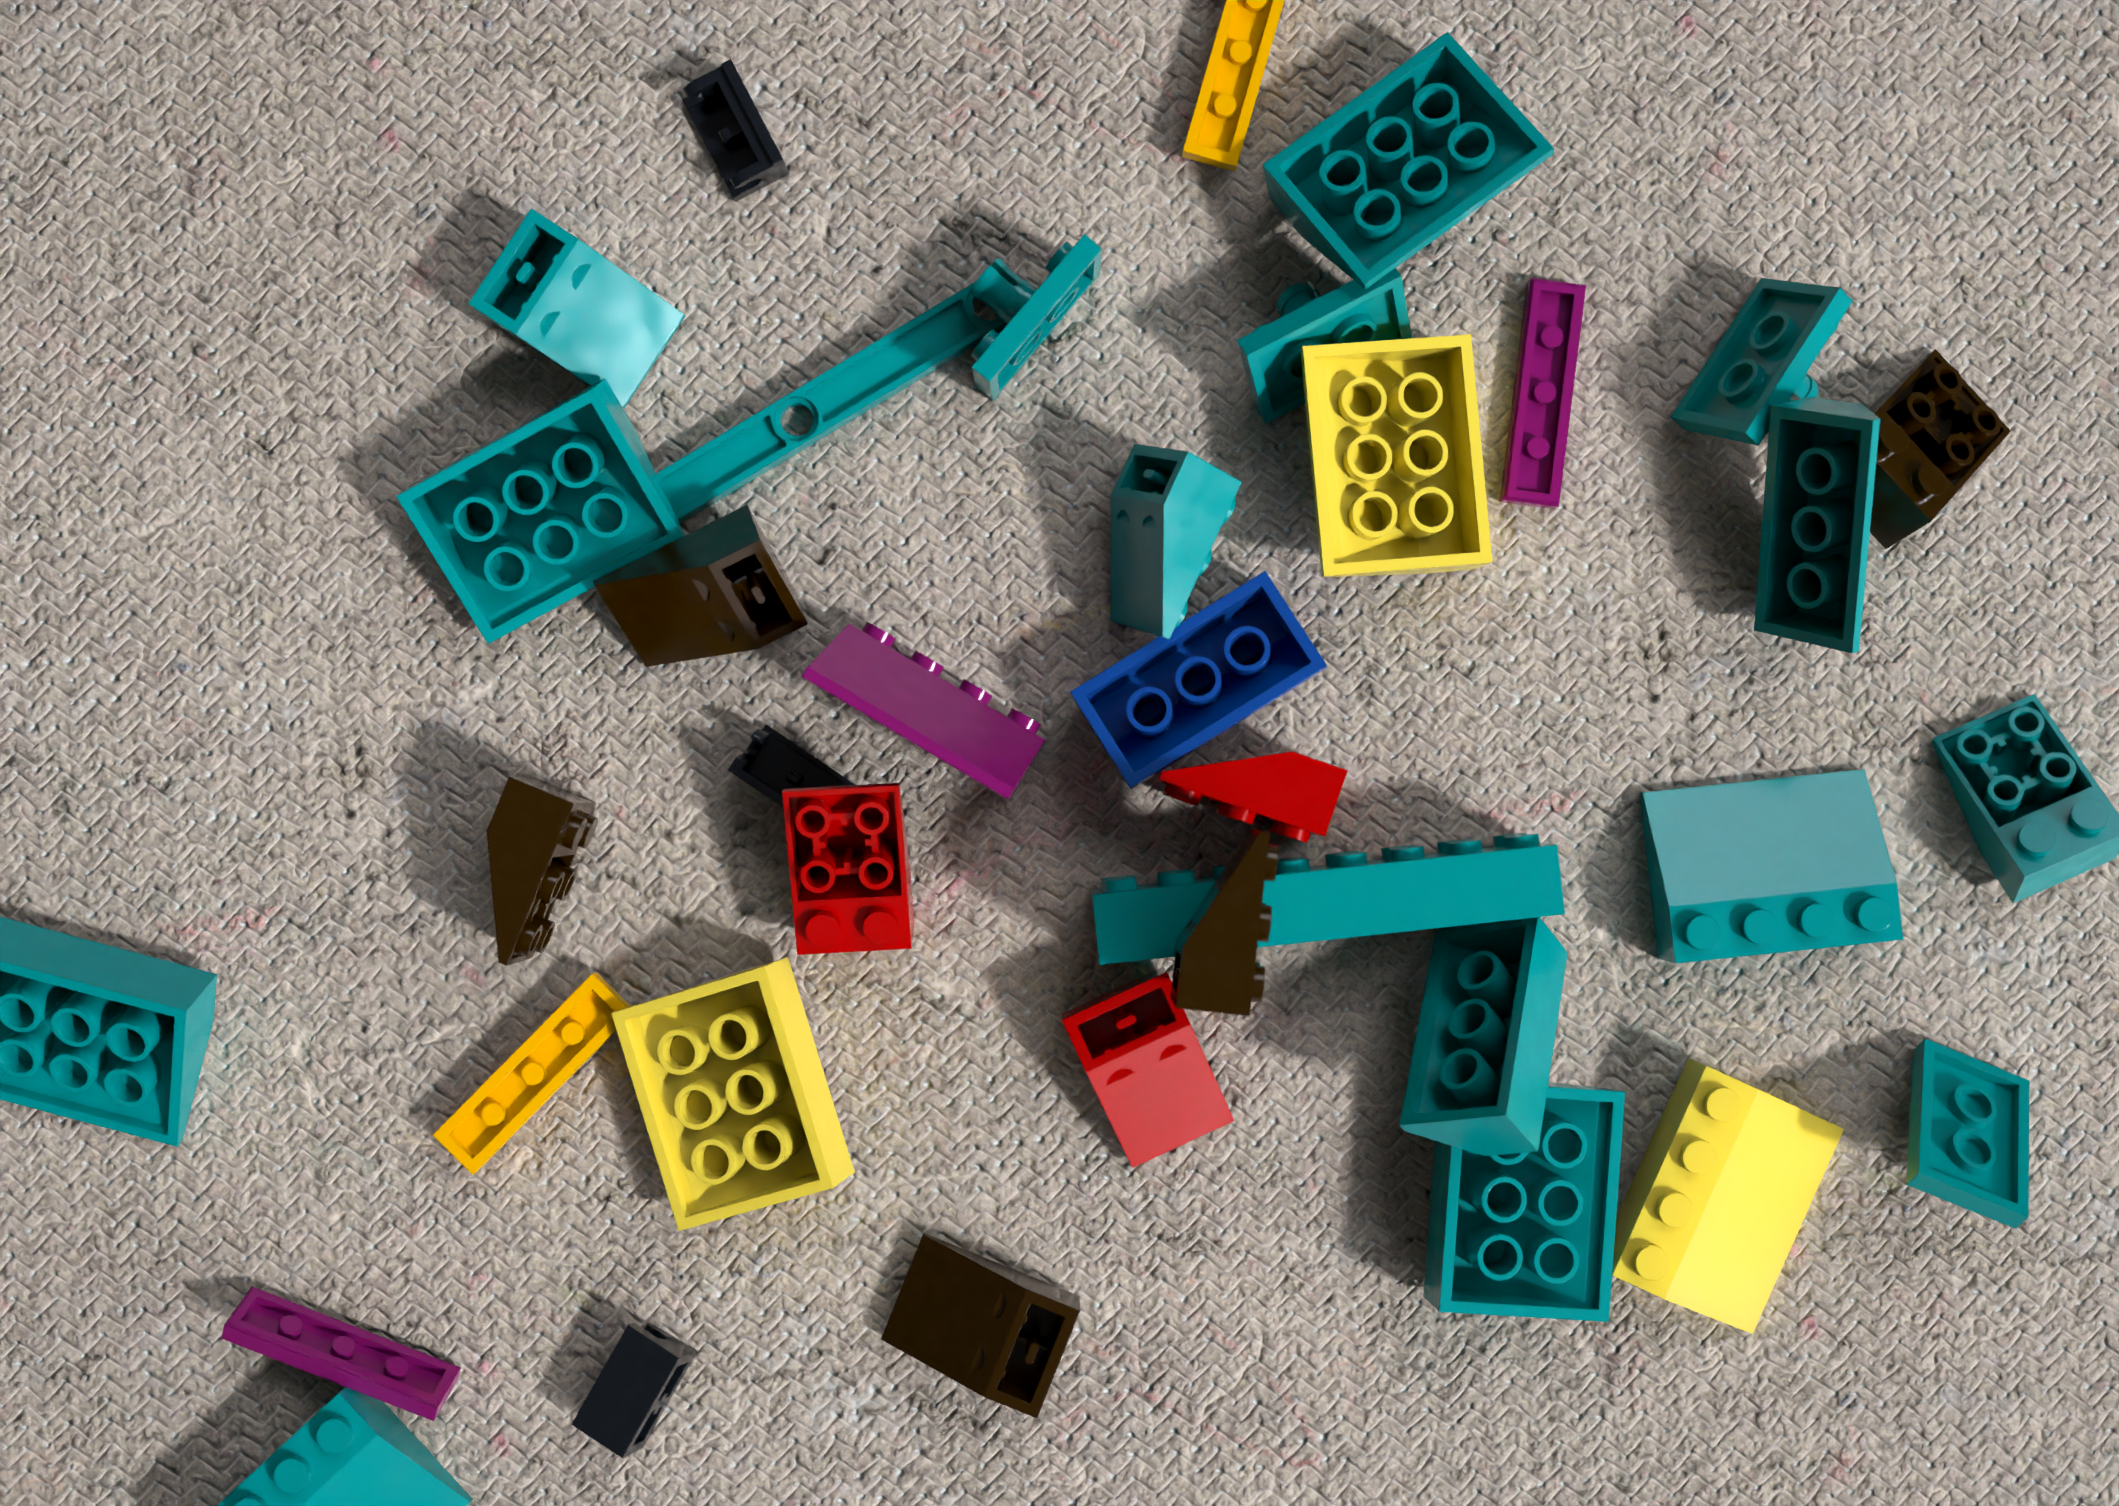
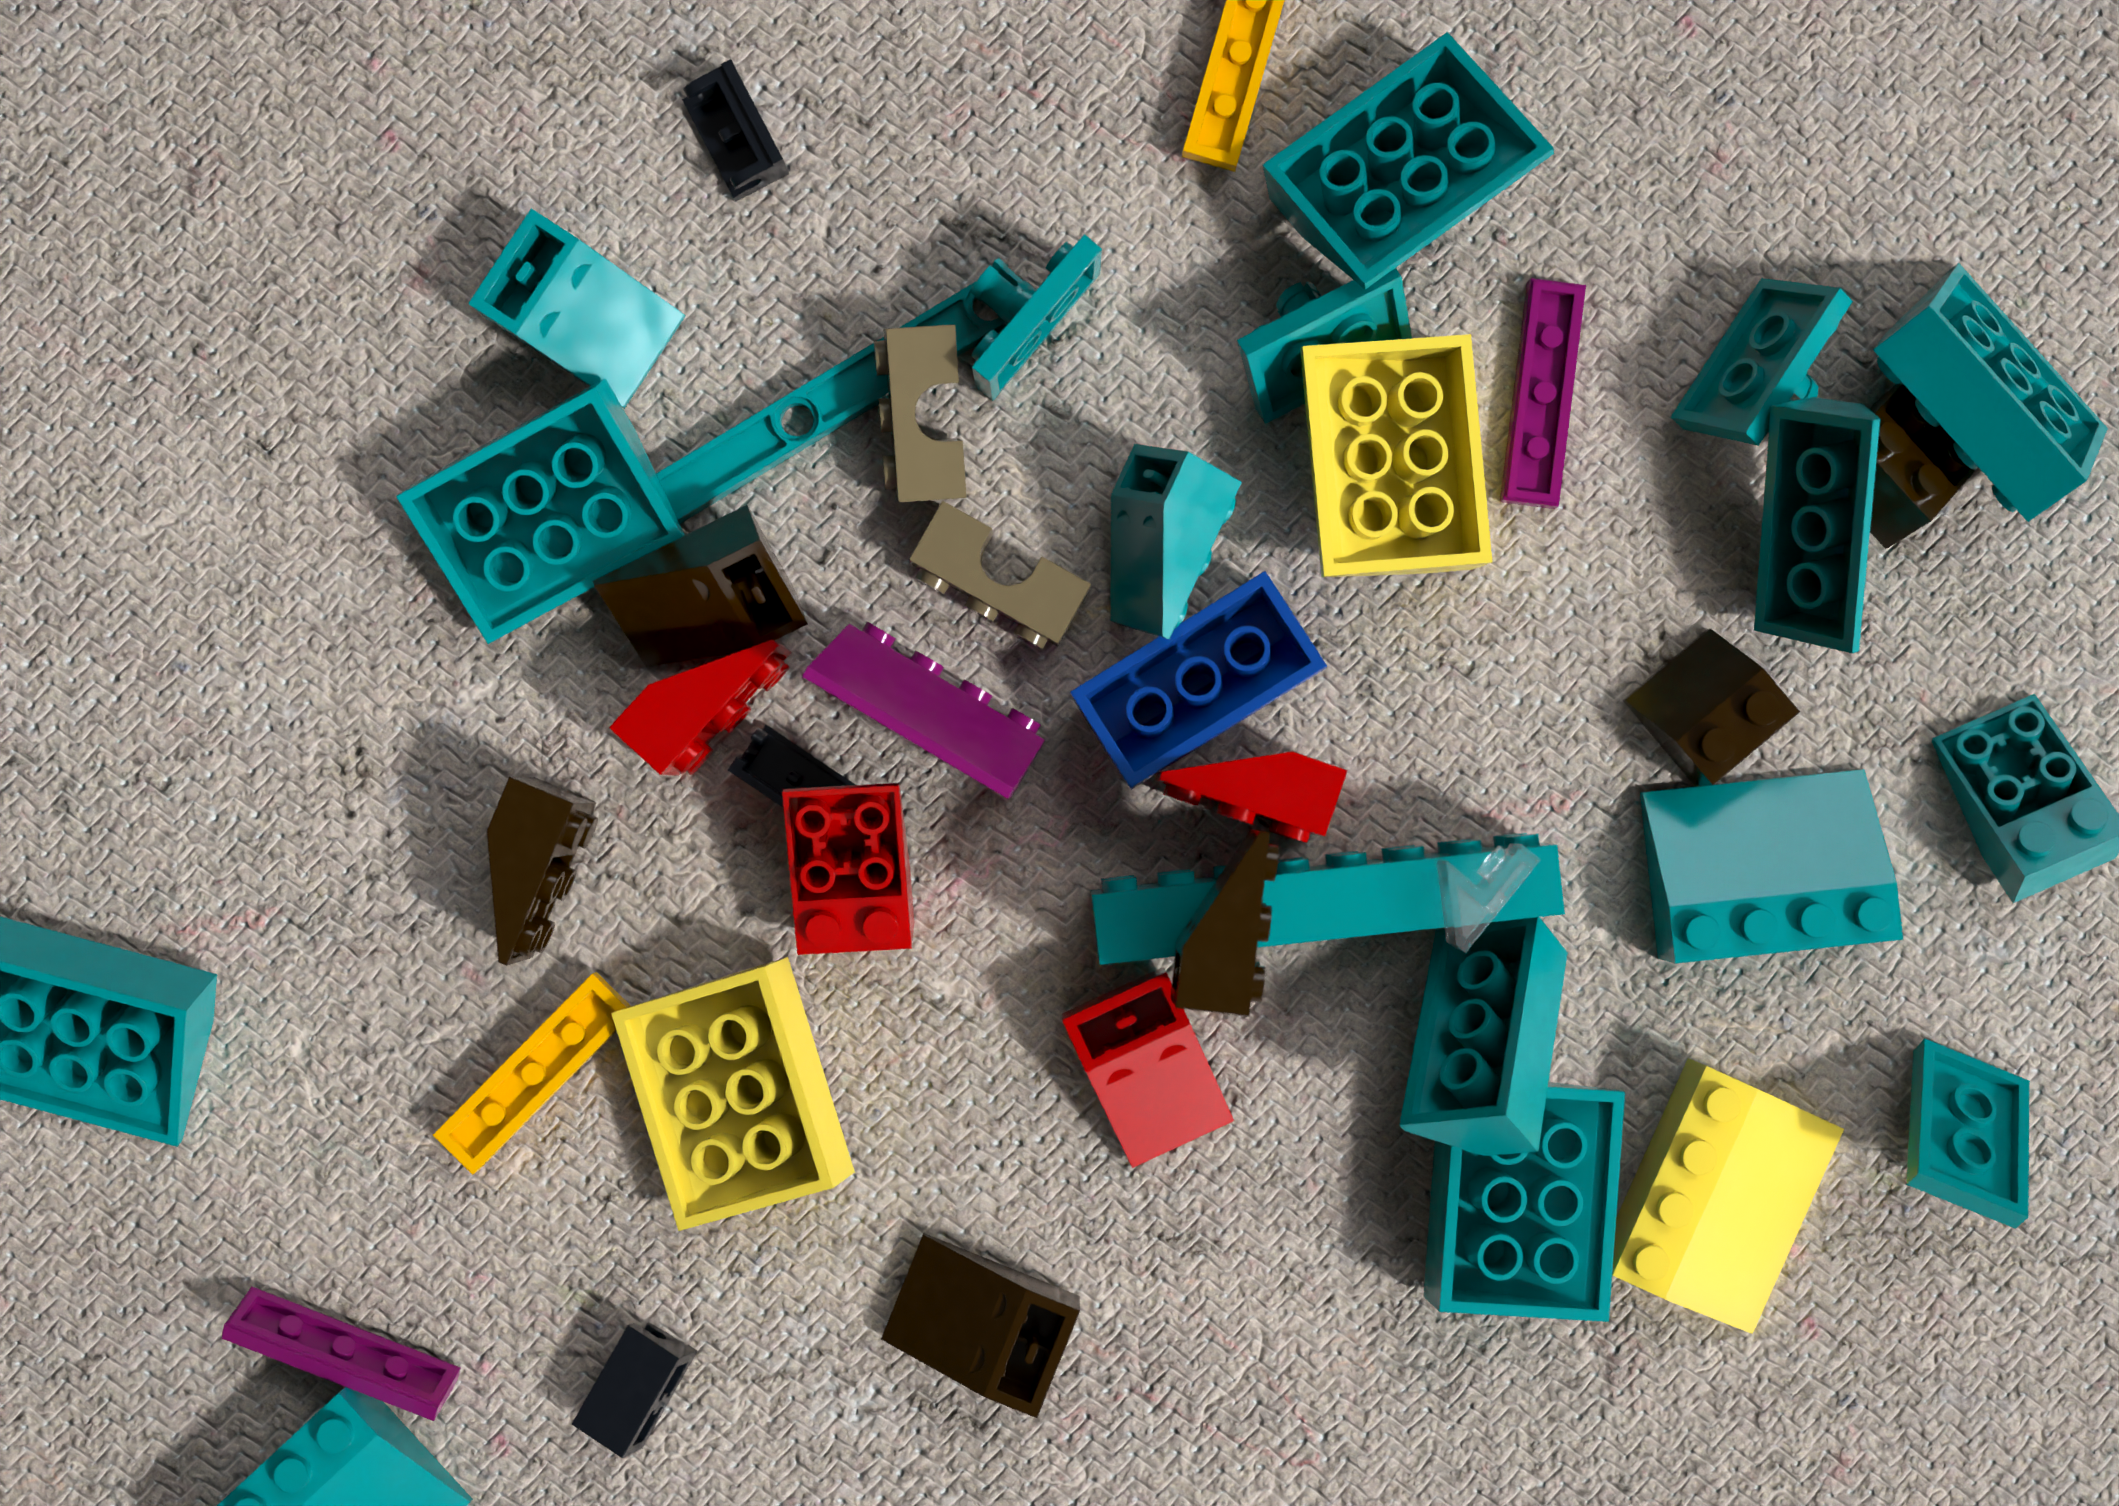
(683, 713): none -> red slope
(913, 362): none -> dark tan arch
(952, 557): none -> dark tan arch
(1472, 907): none -> clear slope
(1710, 708): none -> dark brown slope
(1992, 395): none -> teal slope

